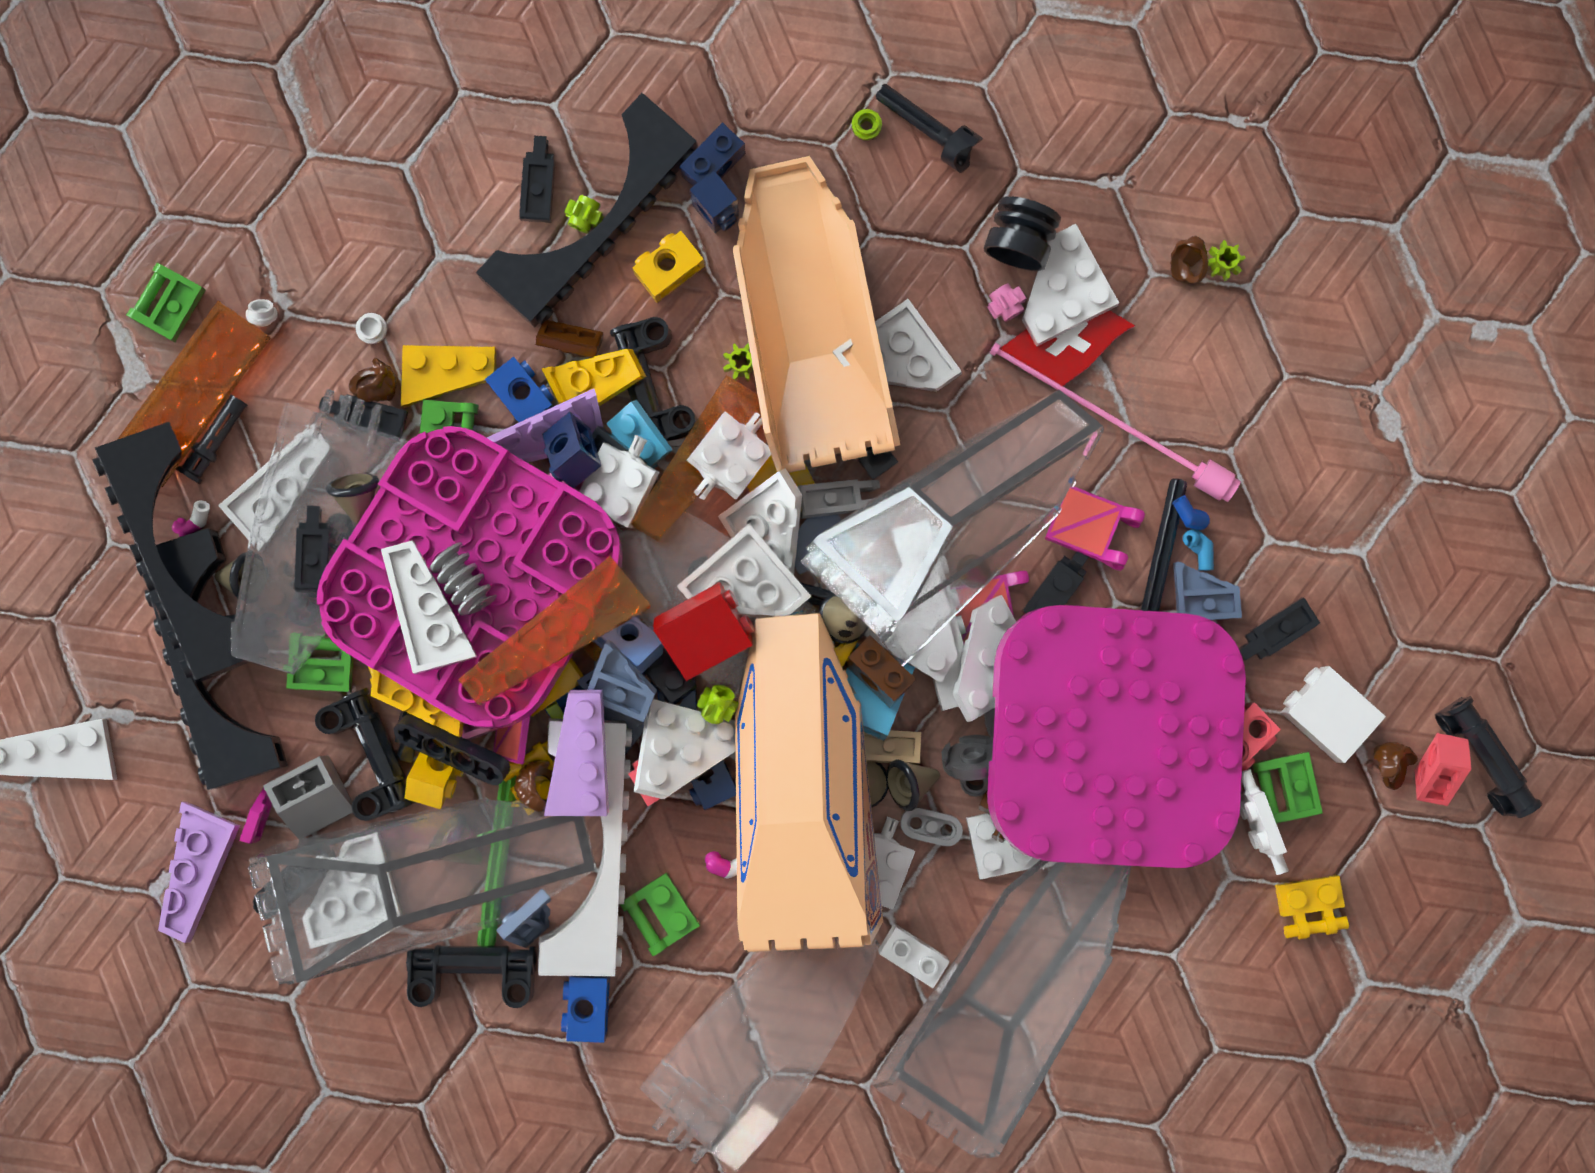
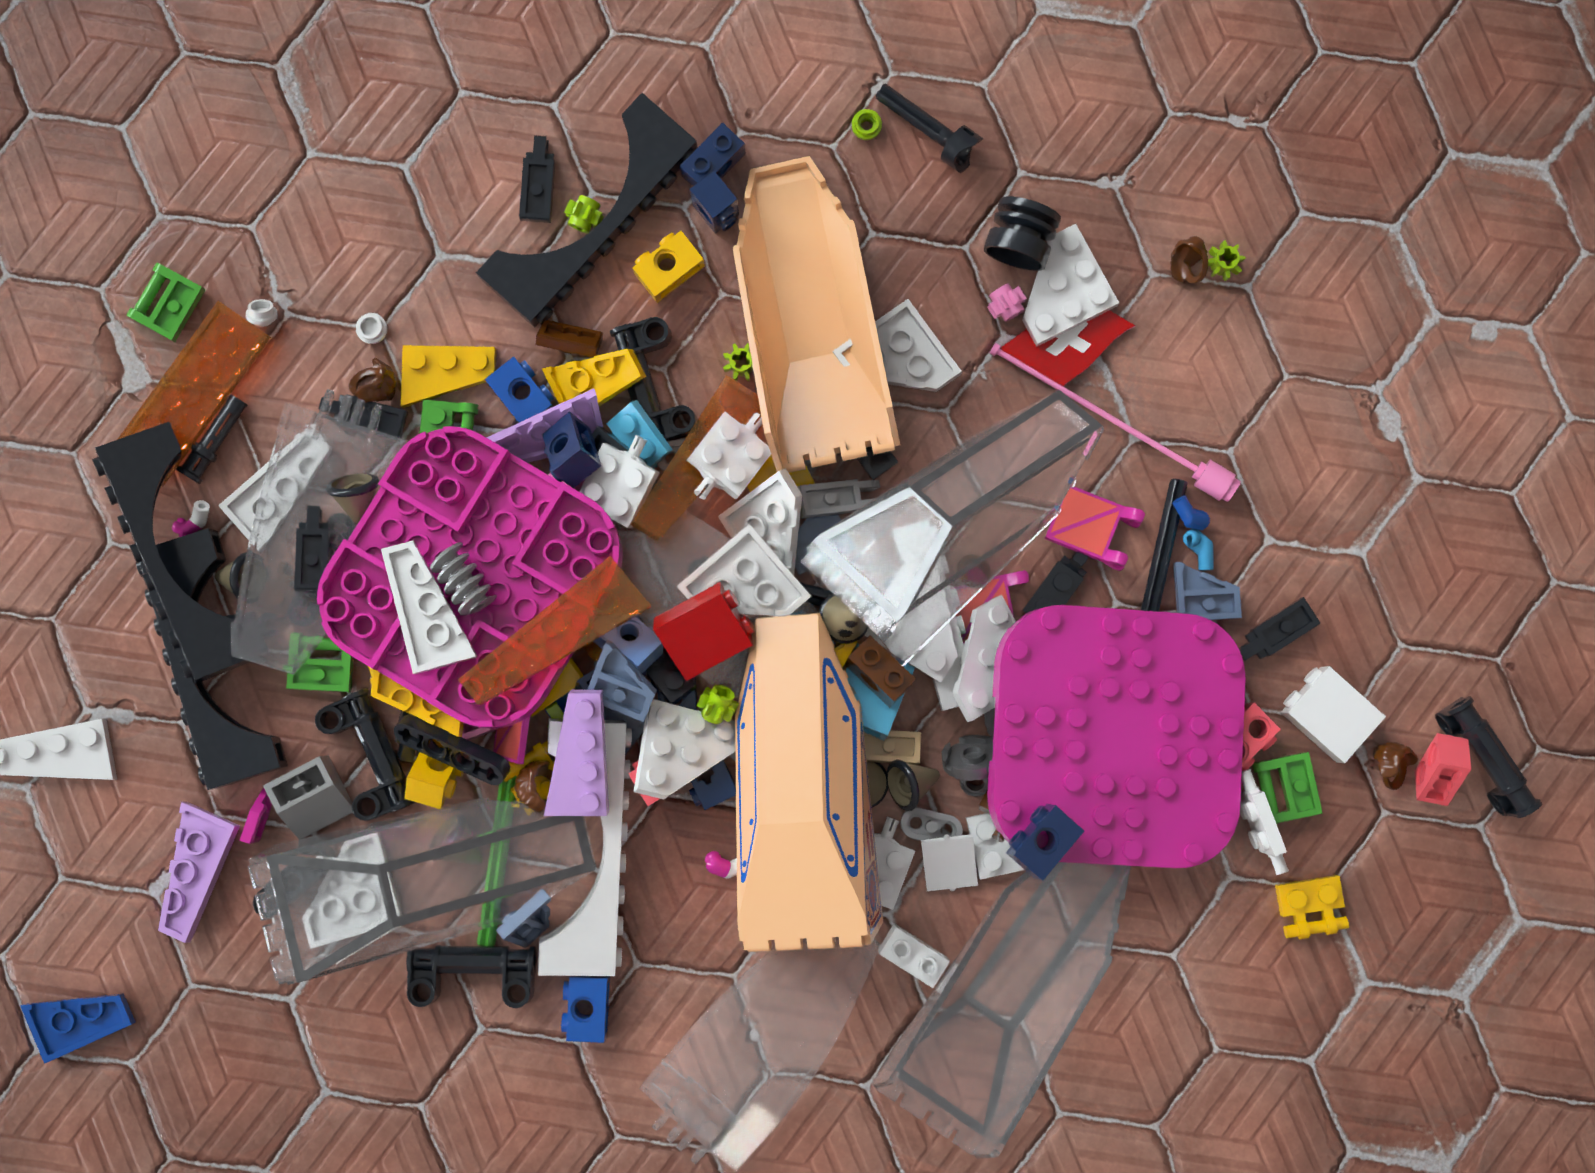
(73, 1023): none -> blue wing
(669, 909): bright green plate -> none
(949, 862): none -> white piece
(1061, 834): none -> dark blue brick

